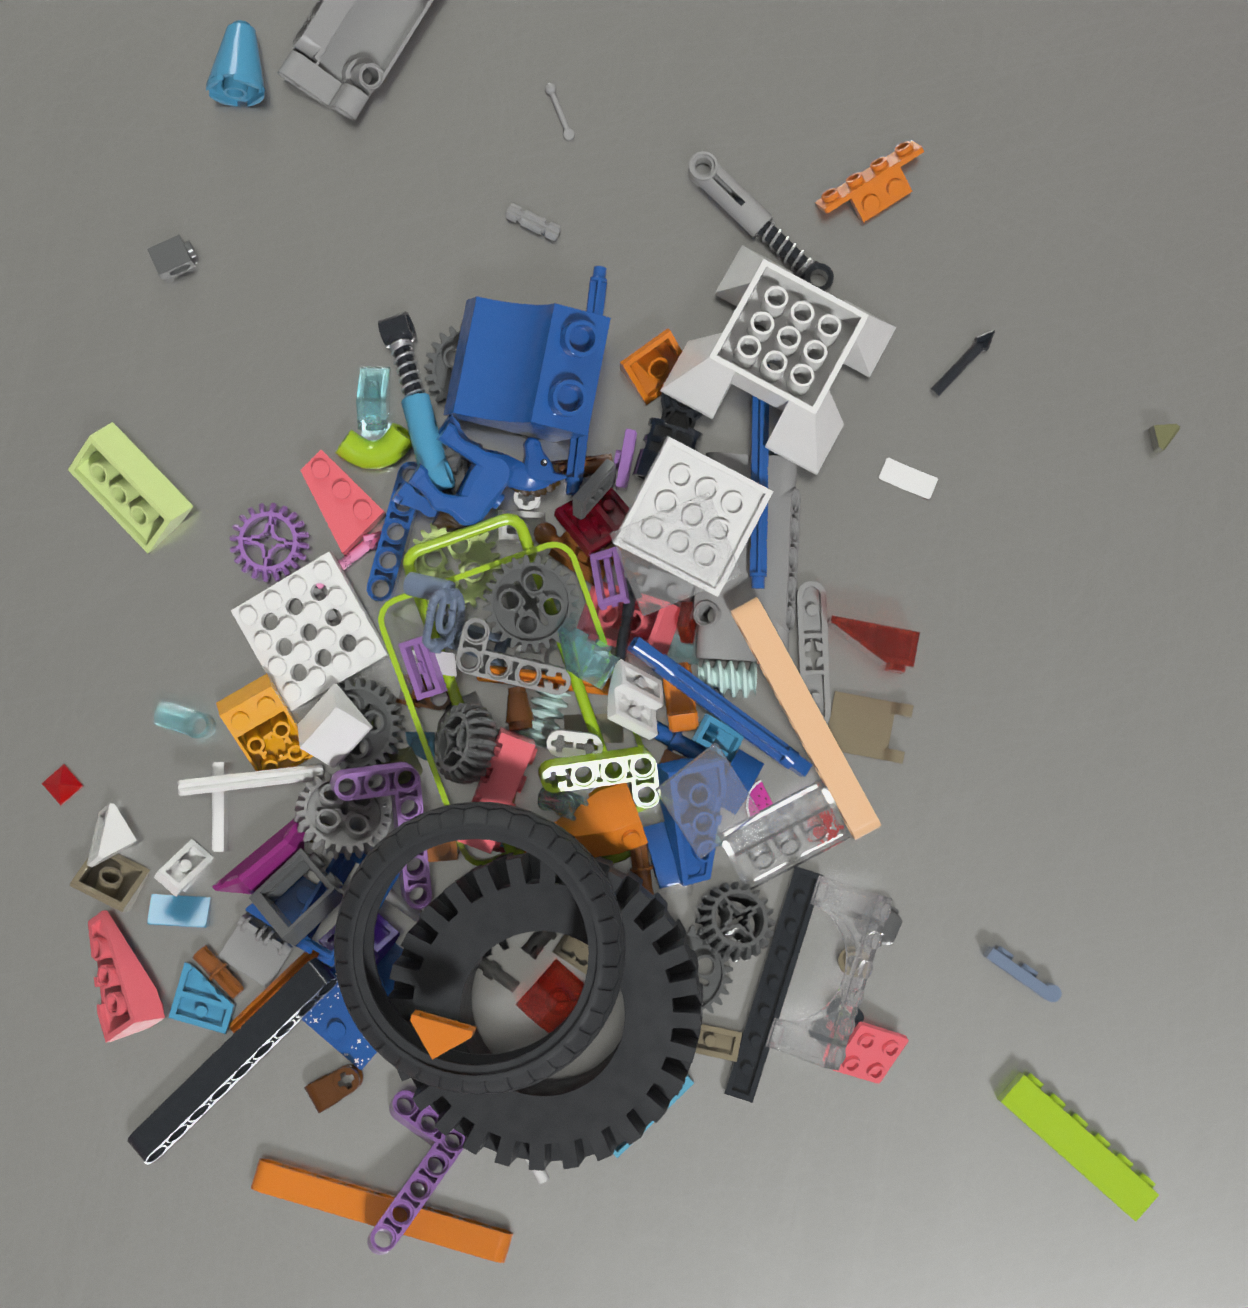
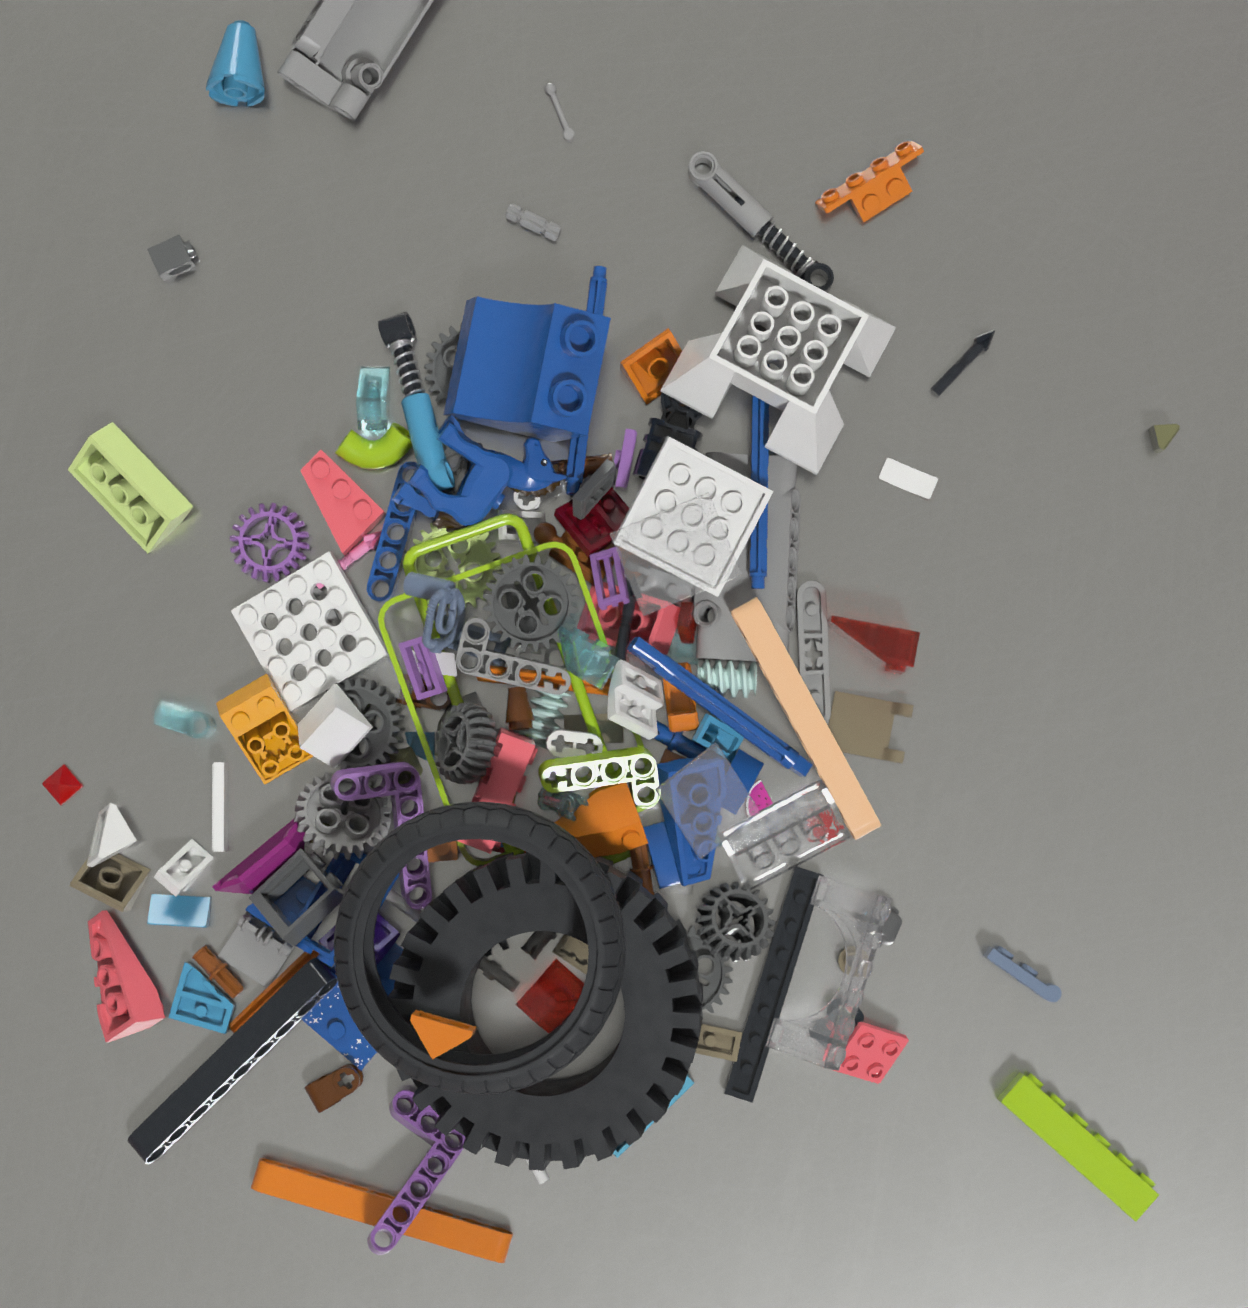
(249, 779): white axle -> none

